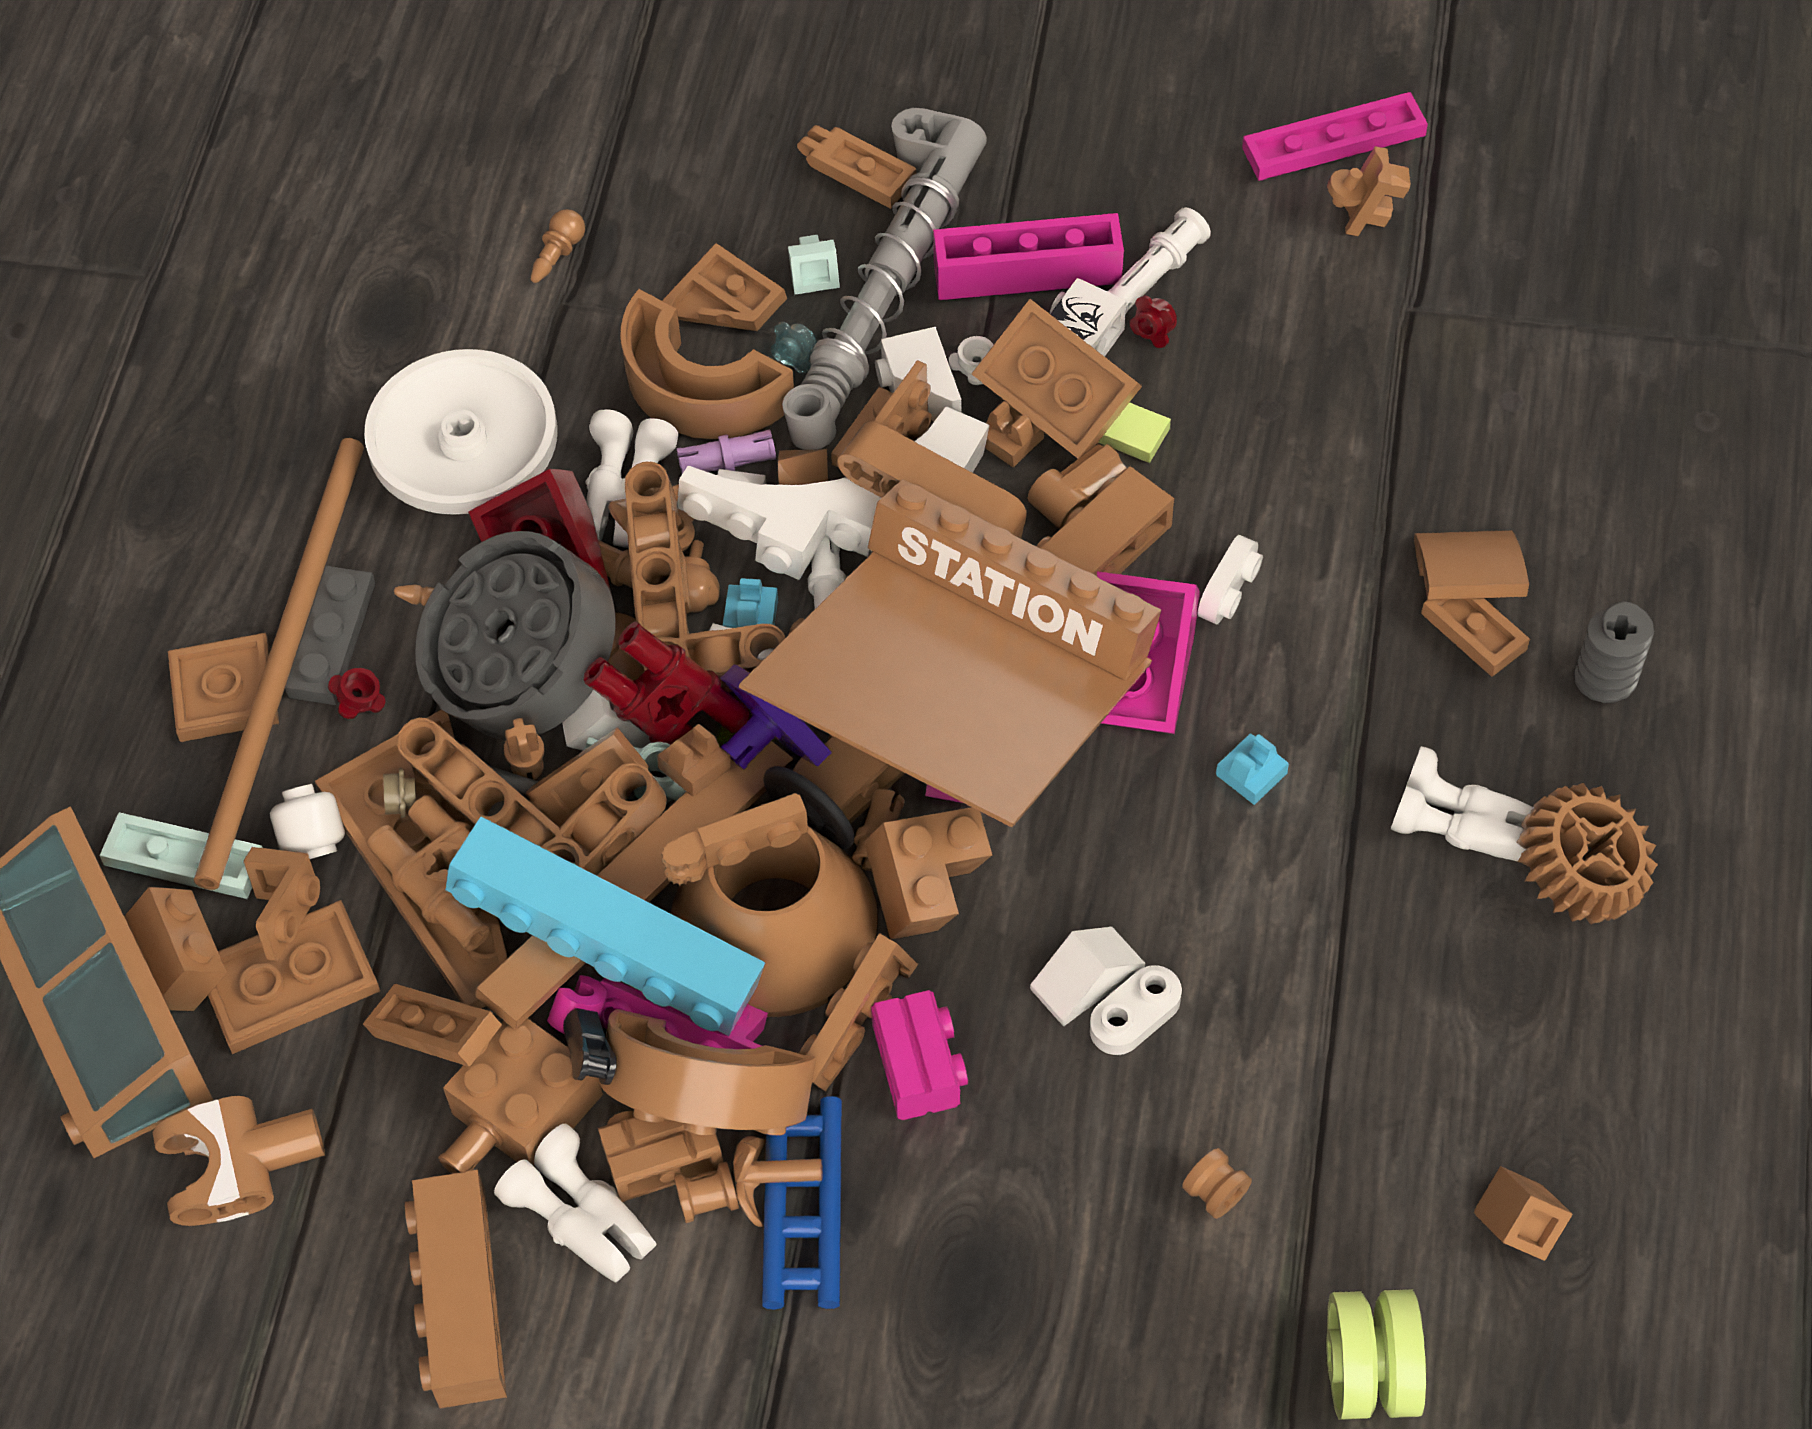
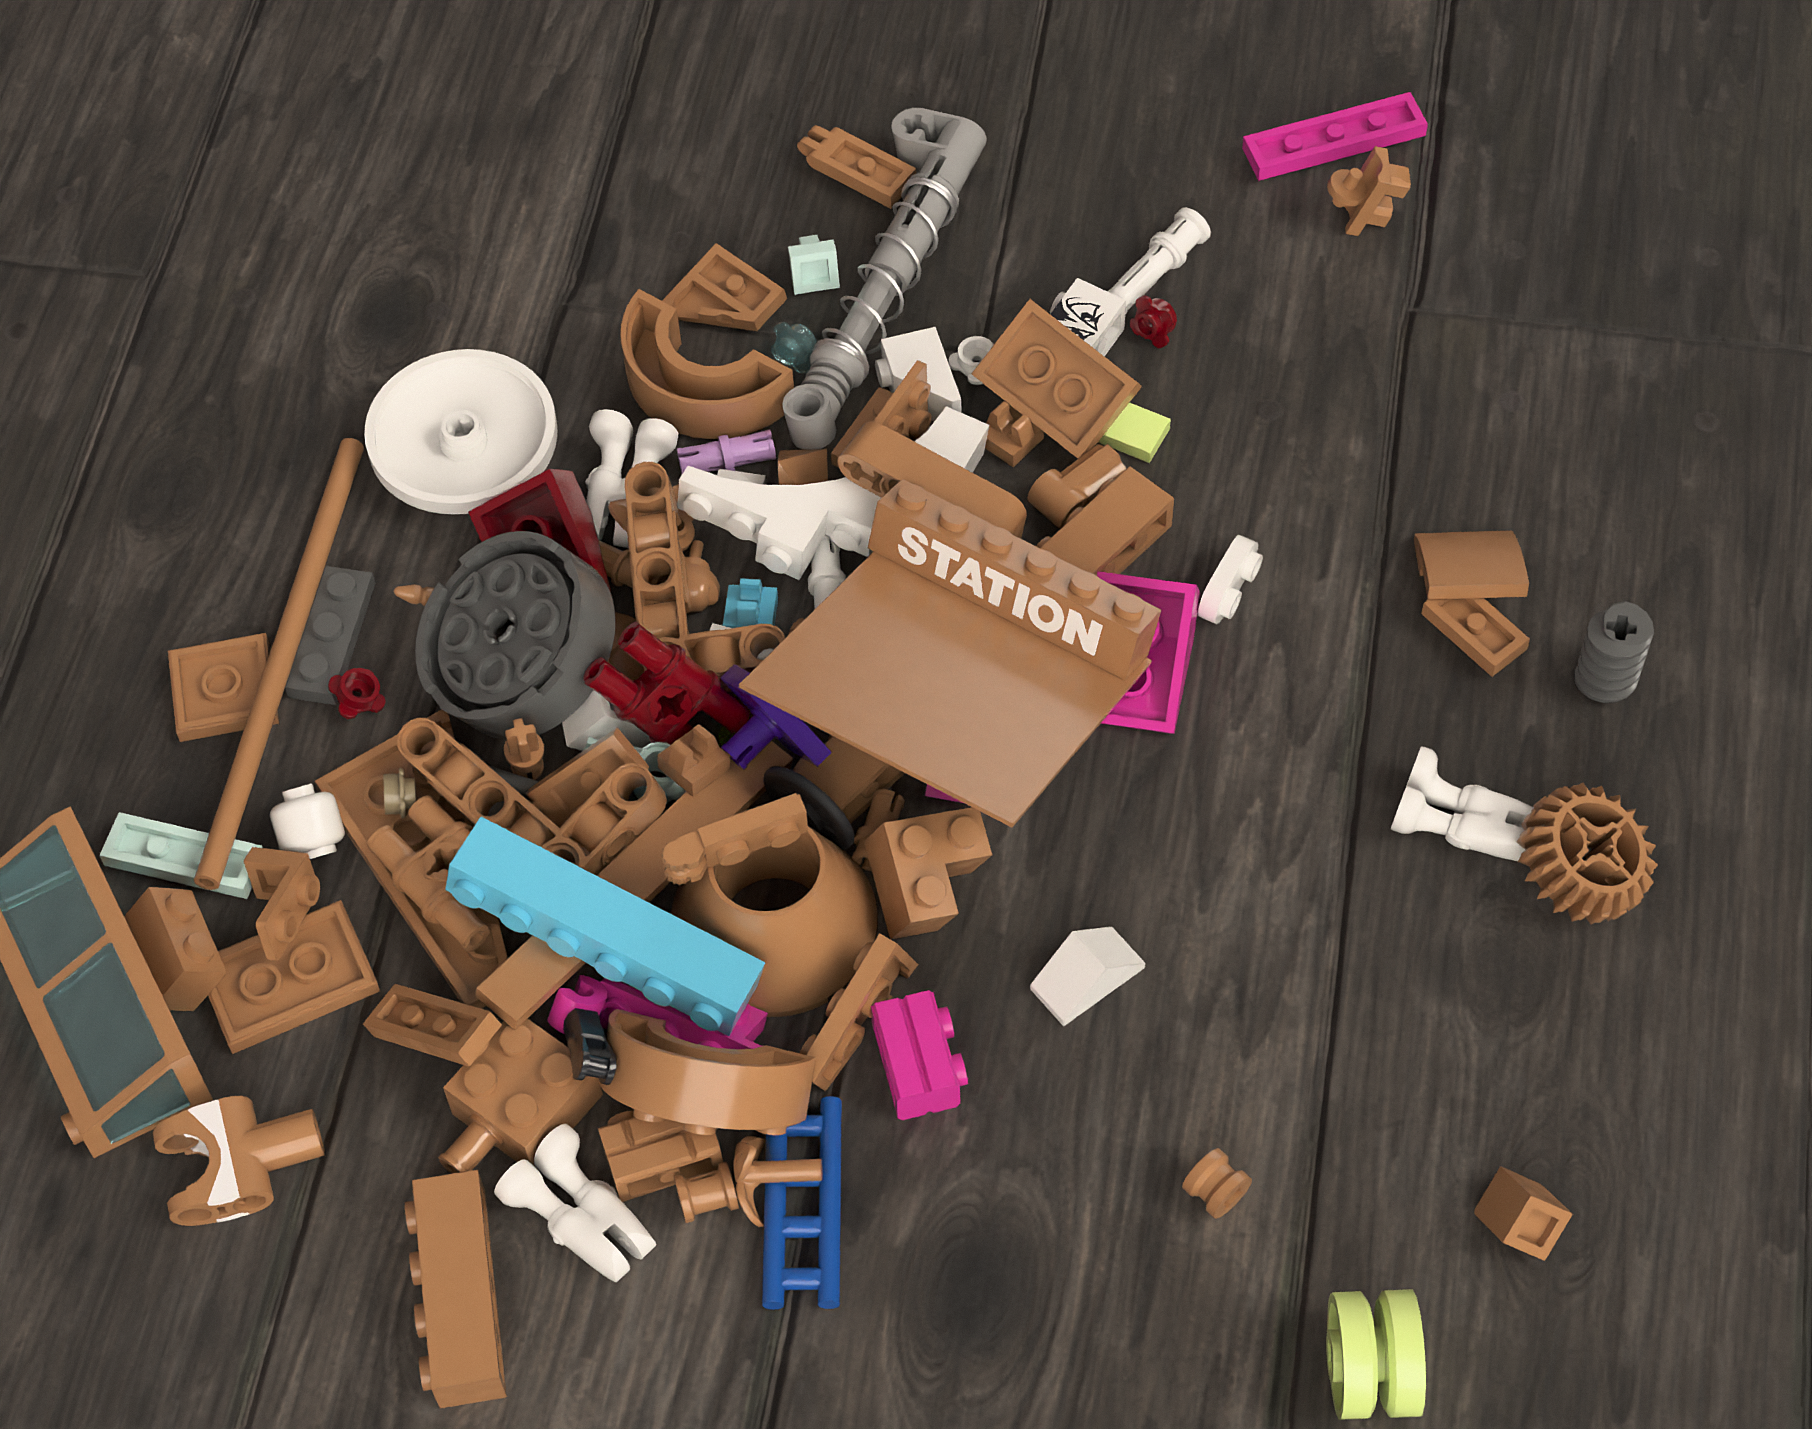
(564, 231): medium nougat bar -> none
(1027, 256): dark pink brick -> none
(1138, 1007): white plate -> none
(1252, 768): medium azure tile -> none

